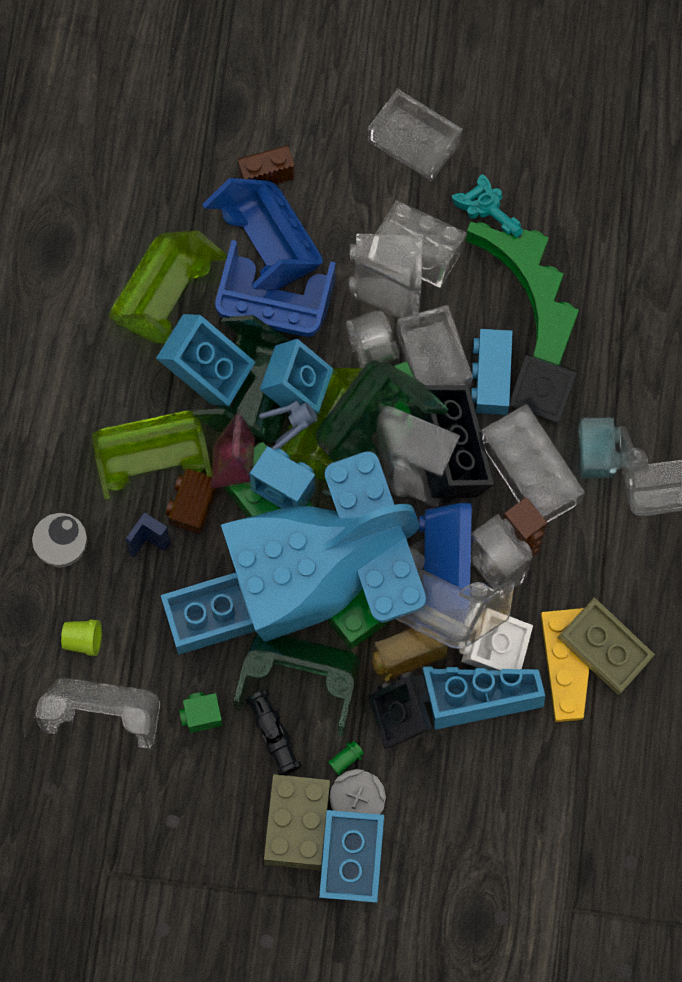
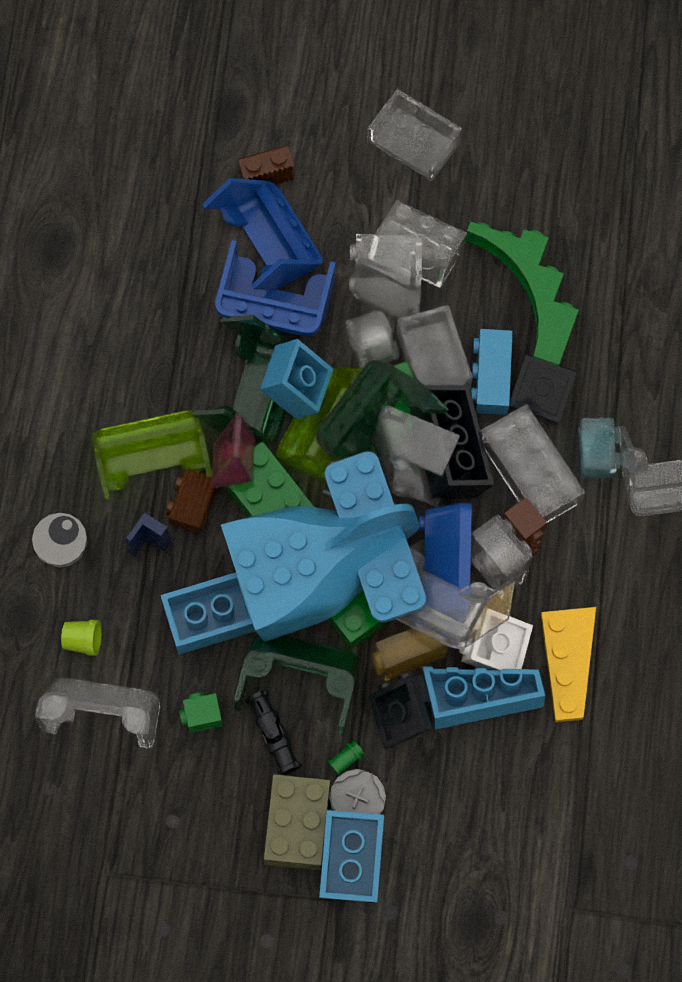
(161, 280): clear neon green windscreen -> none
(205, 360): dark azure brick -> none
(282, 479): dark azure brick -> none
(301, 418): sand blue plant -> none
(486, 205): teal piece -> none
(606, 646): olive tile -> none

